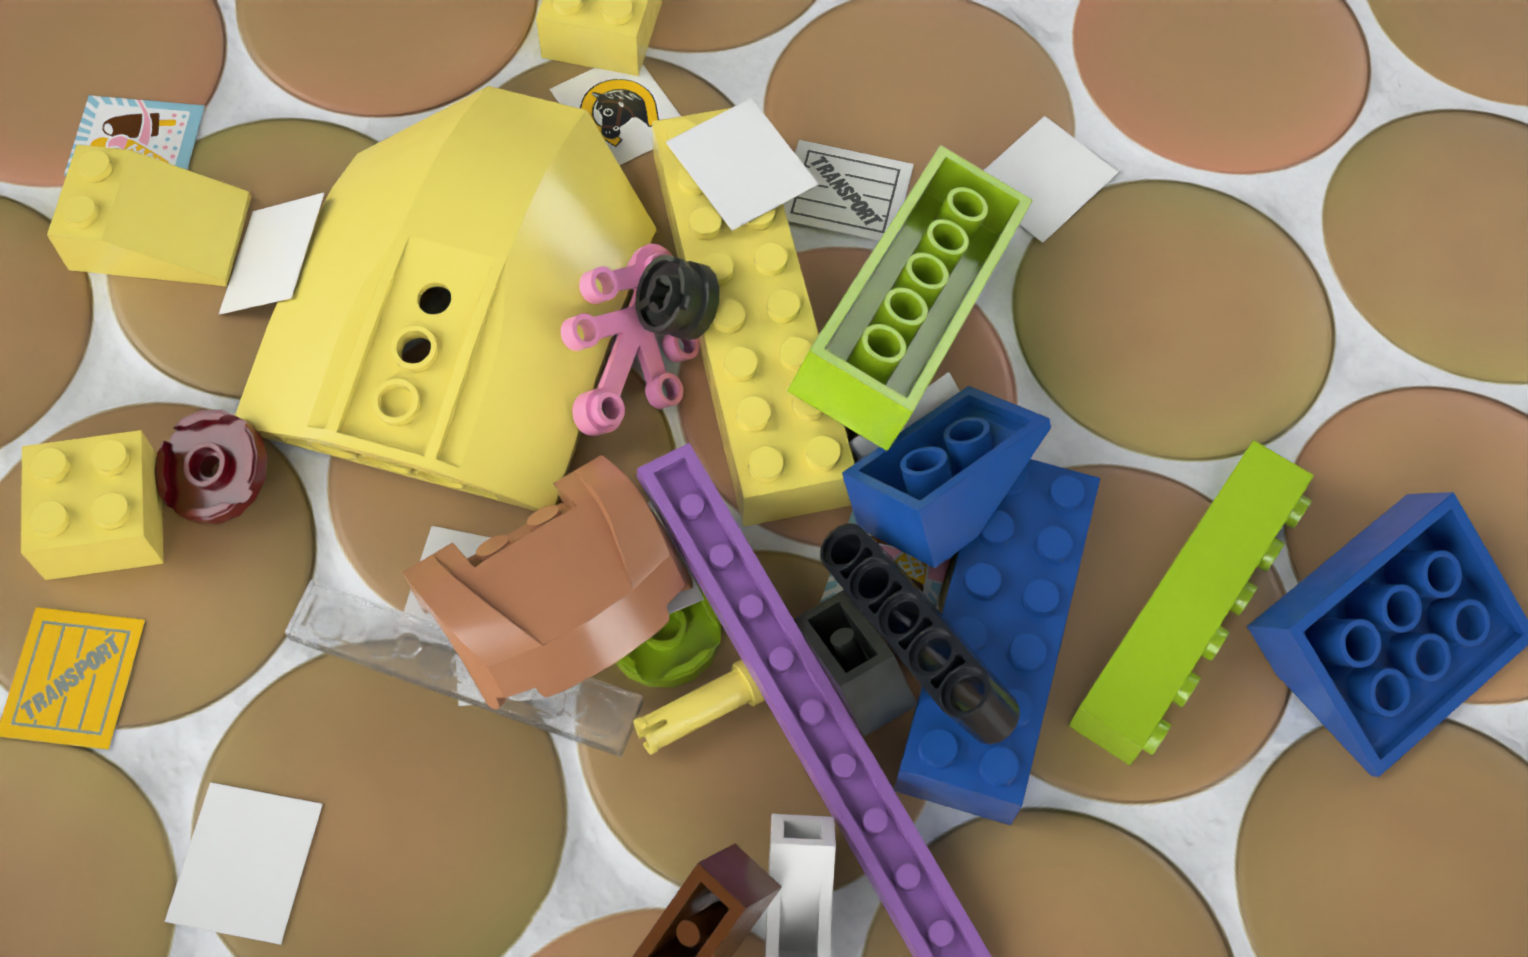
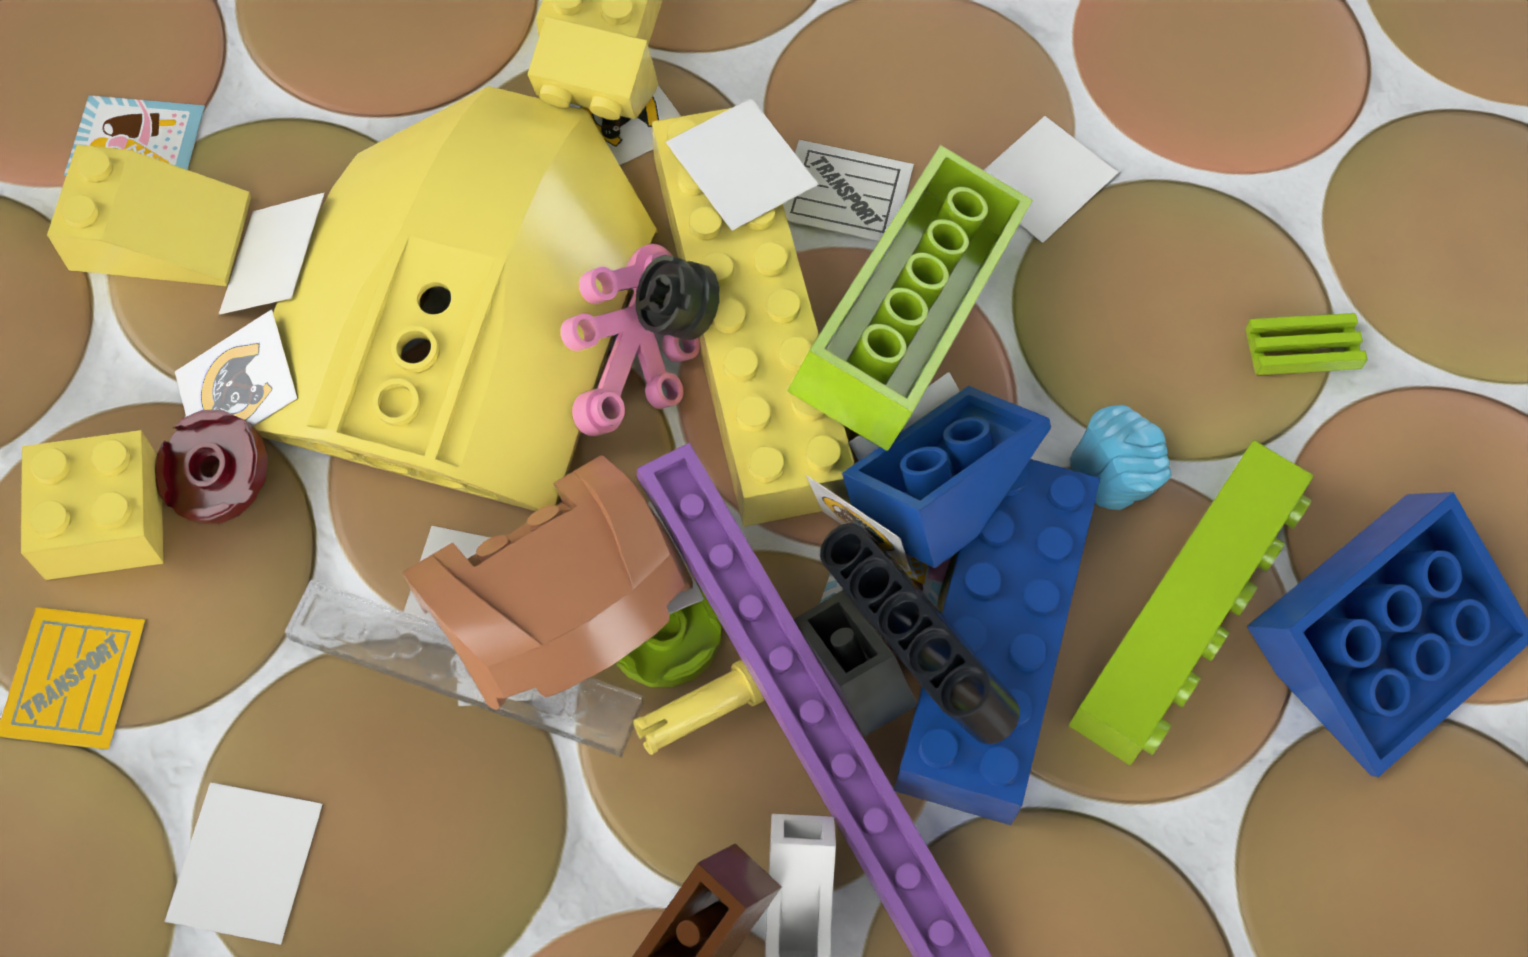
(240, 374): none -> sticker
(592, 69): none -> light yellow slope
(846, 513): none -> sticker
(1125, 454): none -> medium azure hair
(1304, 335): none -> lime tile

